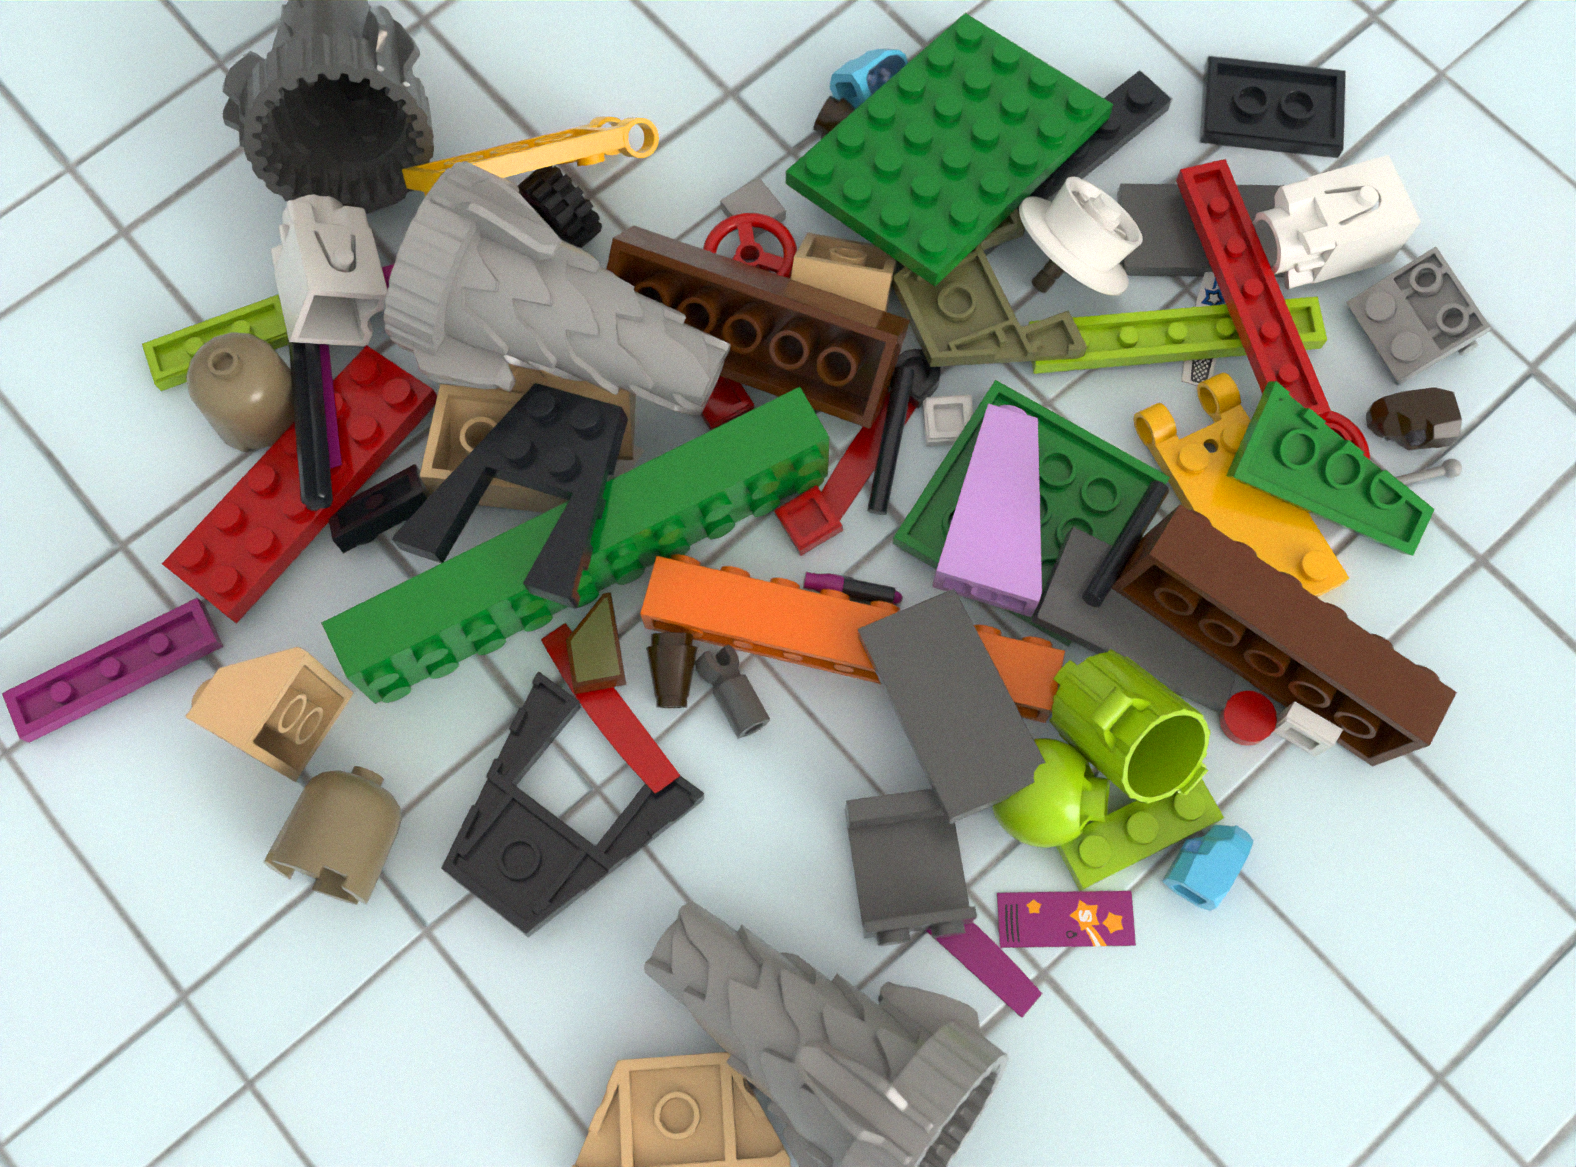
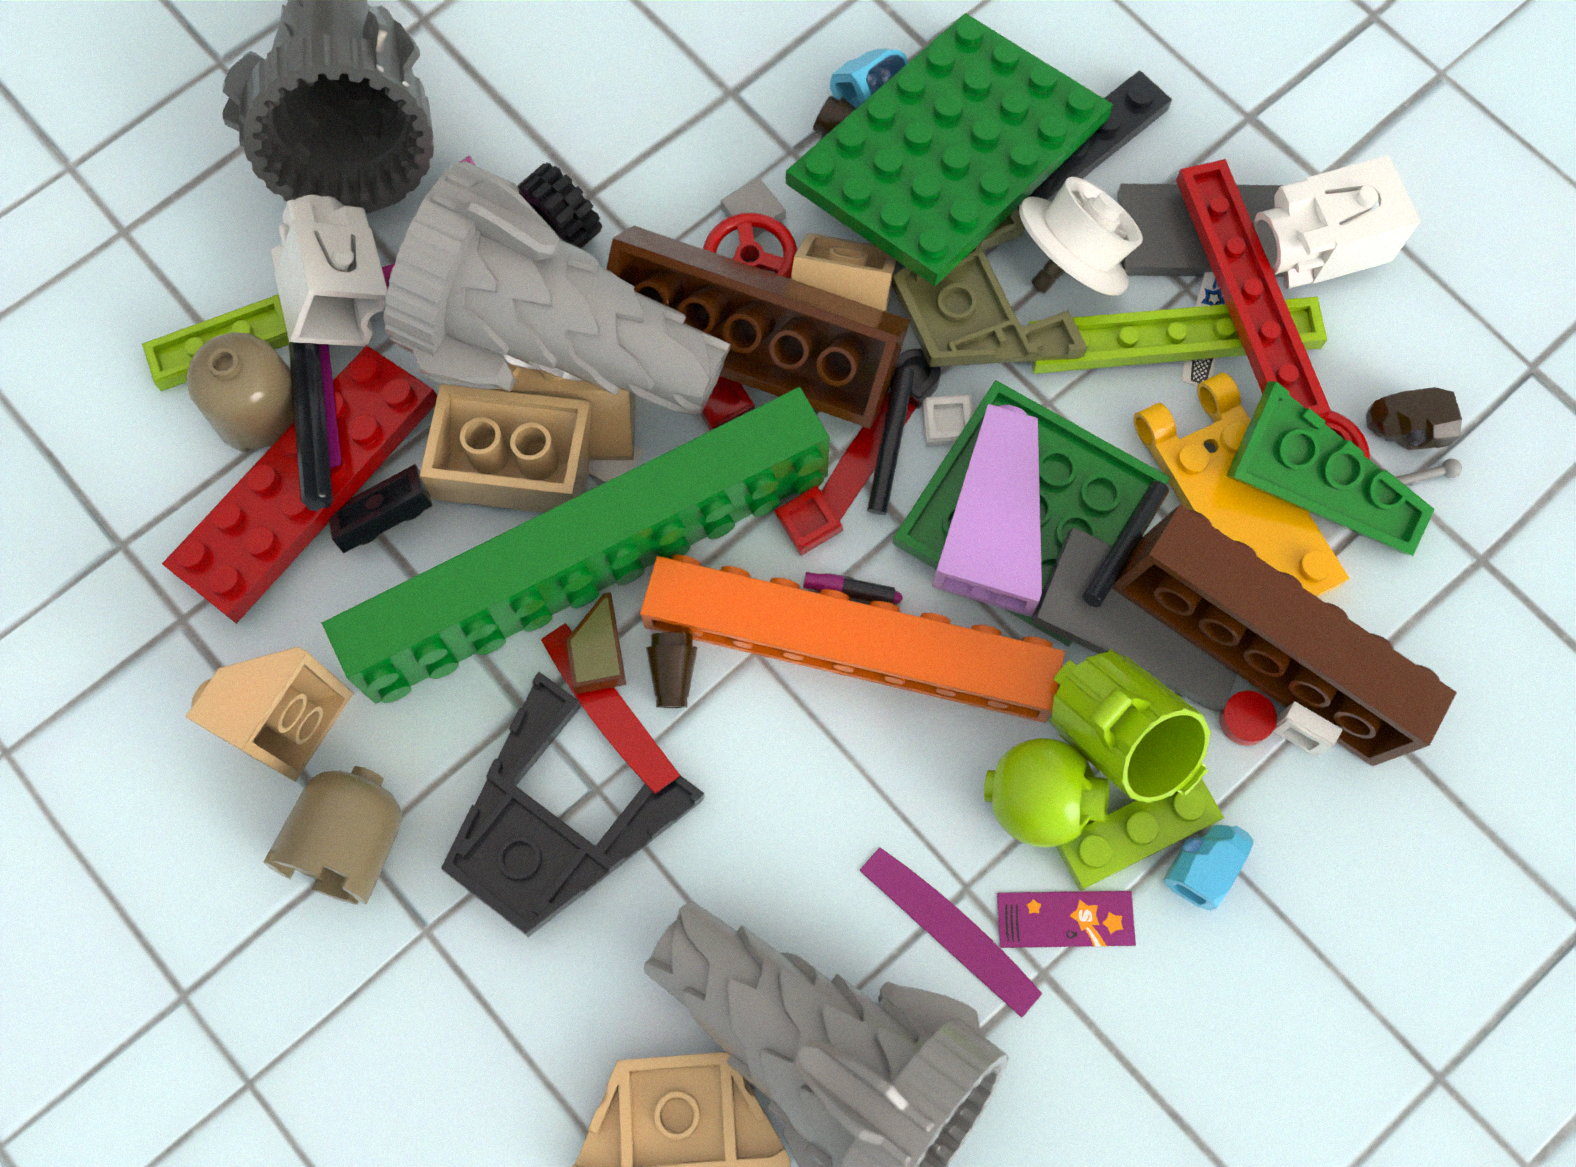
(111, 670): magenta plate -> none
(545, 444): black wing -> none
(579, 144): yellow hinge -> none
(733, 691): dark grey bar -> none
(907, 867): dark grey panel -> none
(952, 705): dark grey tile -> none
(1273, 107): black tile -> none
(1419, 316): light grey plate -> none

